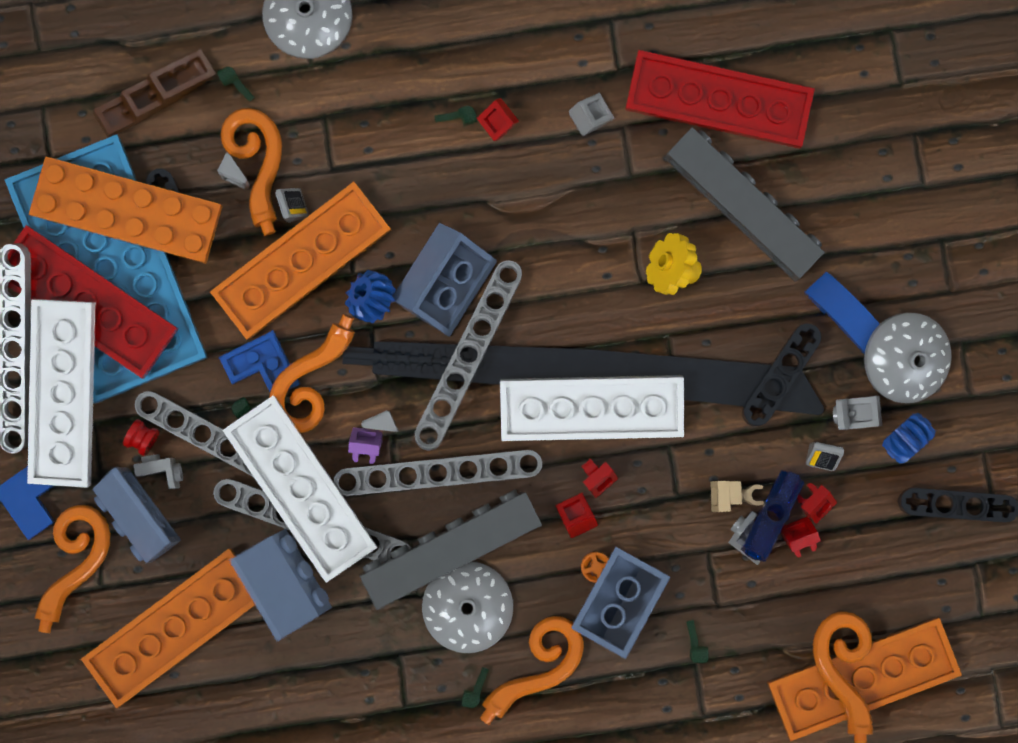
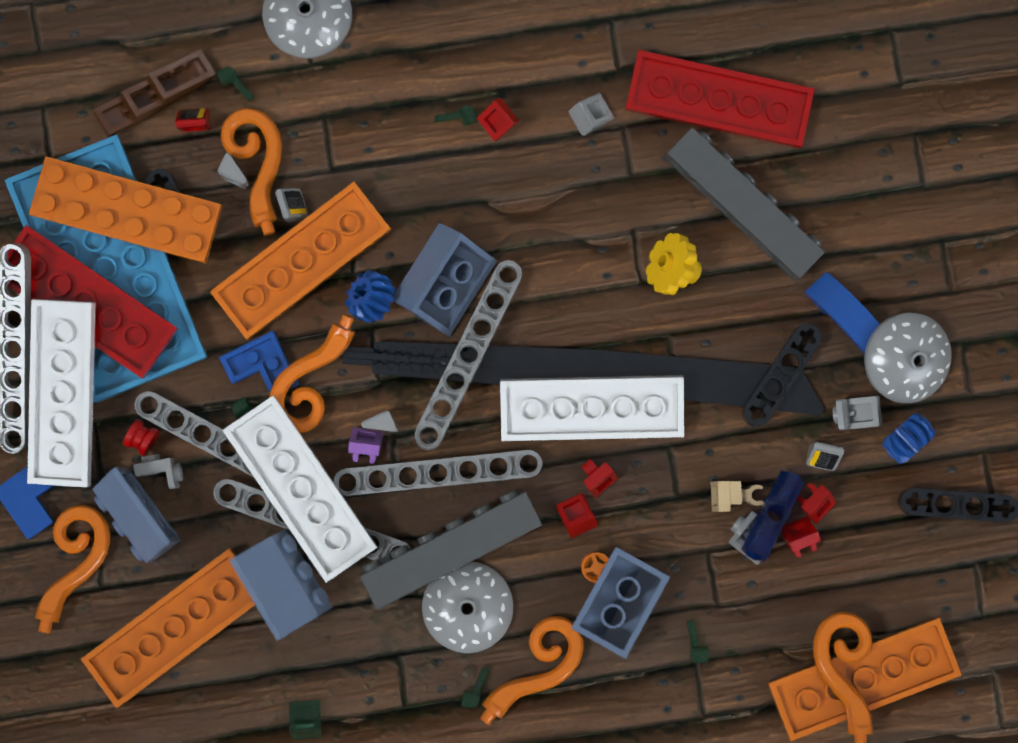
(193, 120): none -> red slope
(305, 720): none -> clear green slope

